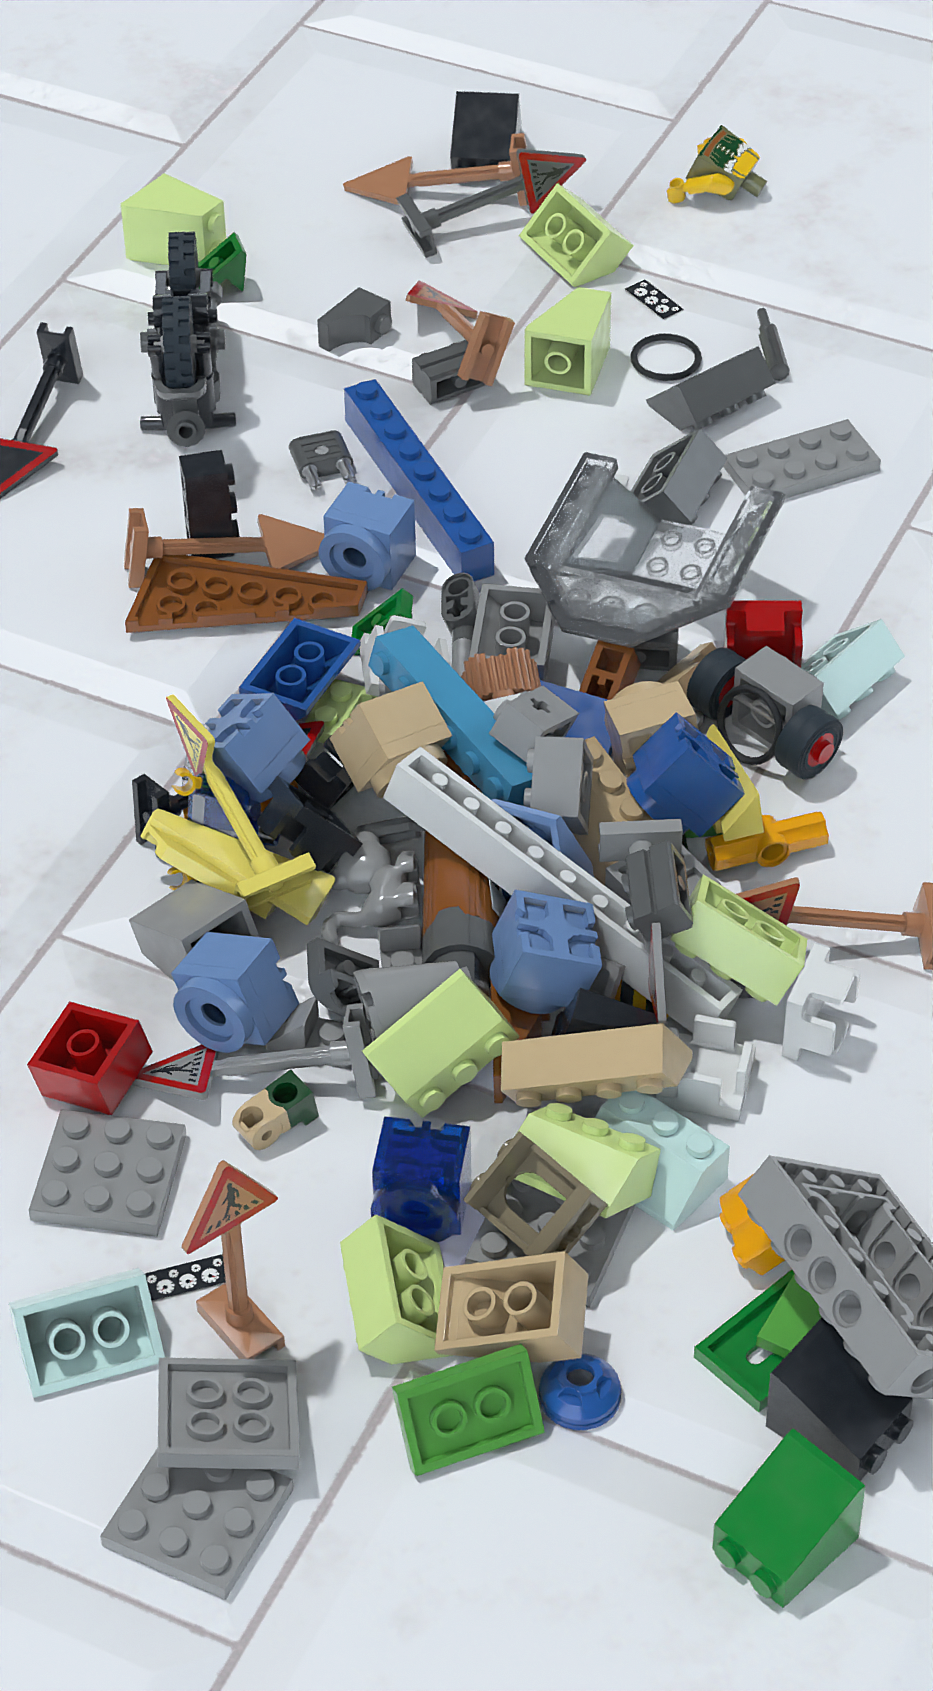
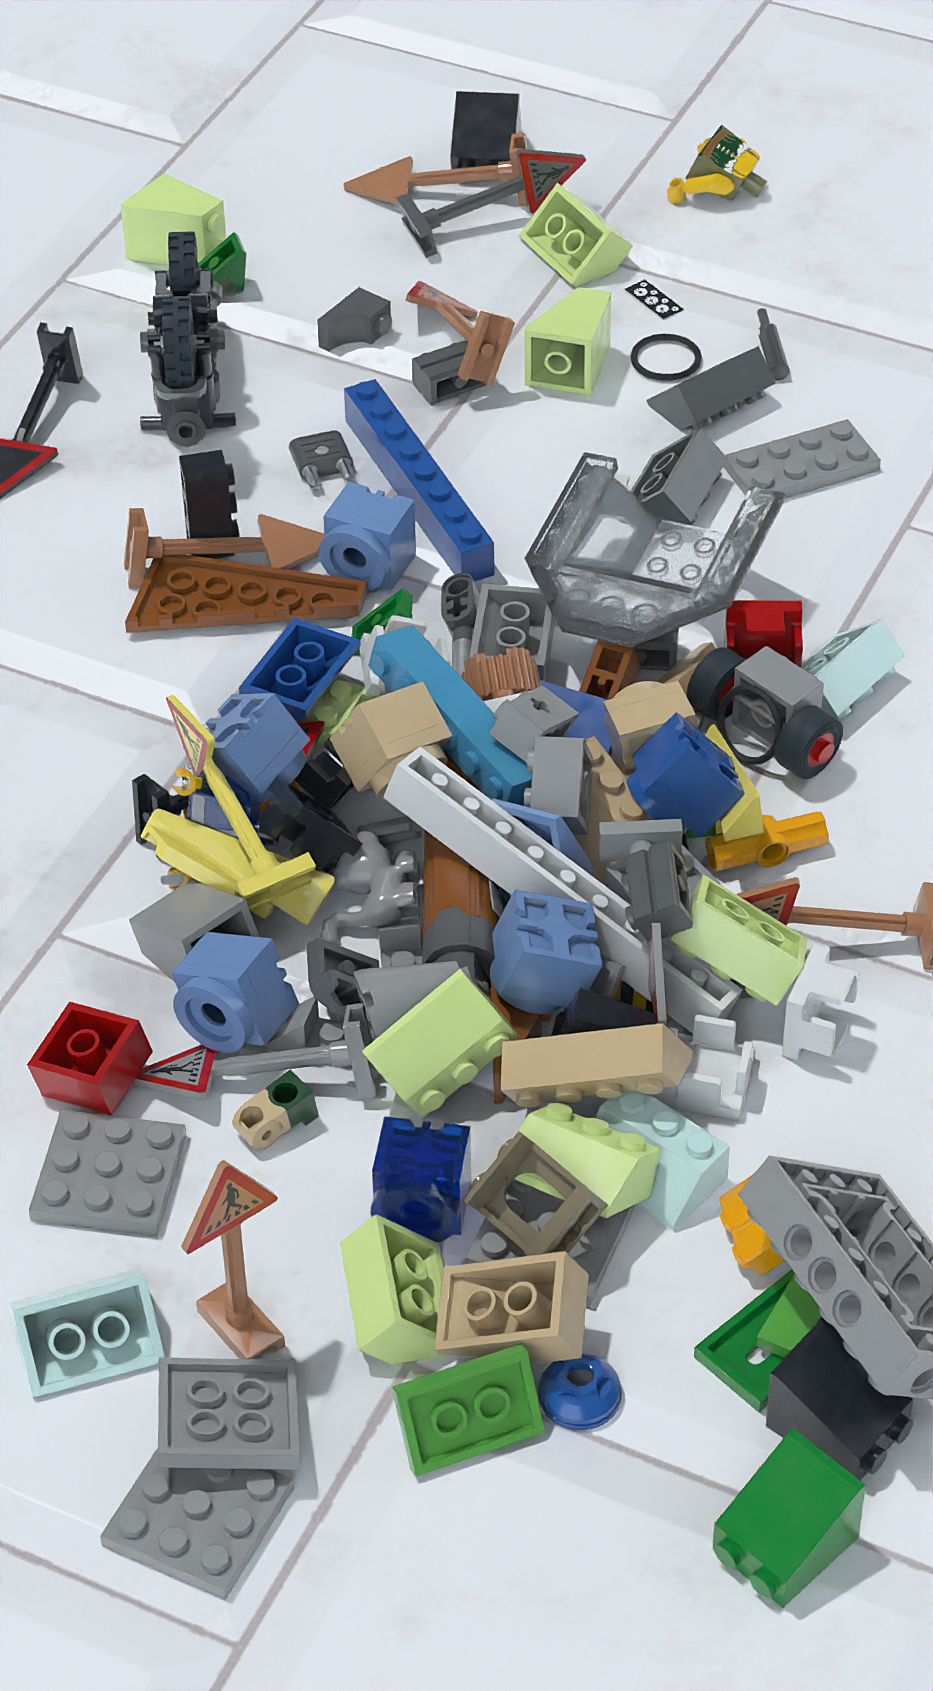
(186, 1277): black sticker -> none

